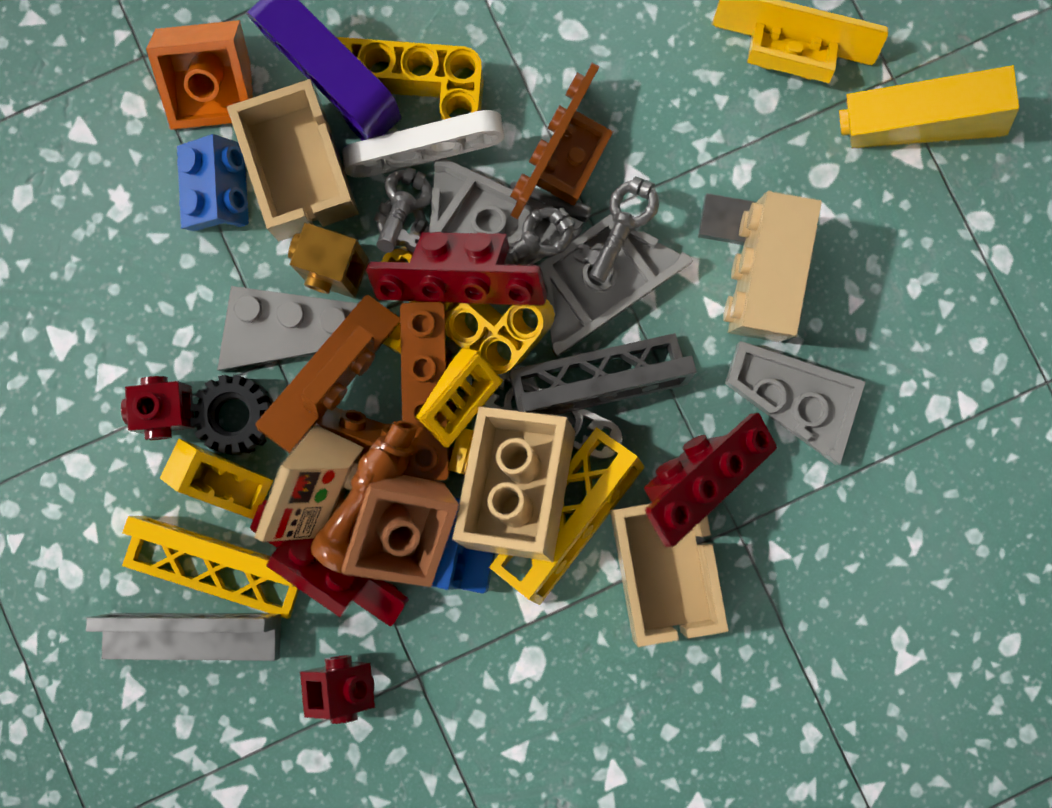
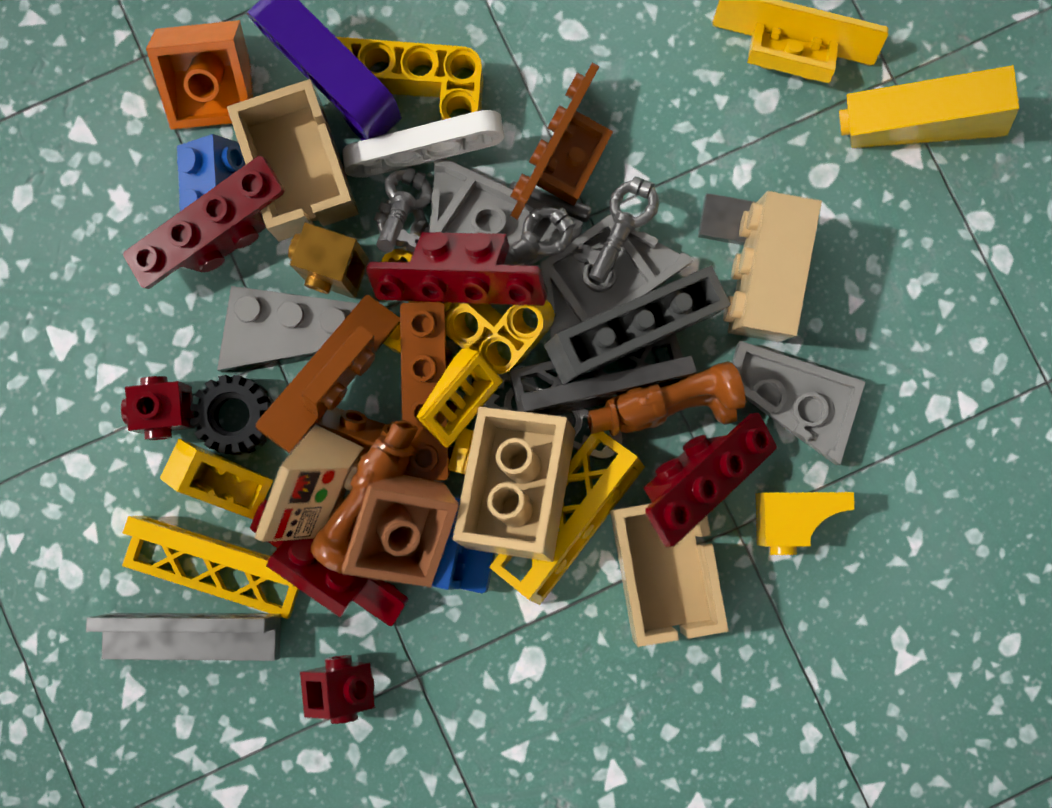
(208, 227): none -> dark red bracket
(636, 324): none -> dark grey brick
(649, 407): none -> dark orange piece
(790, 518): none -> yellow arch

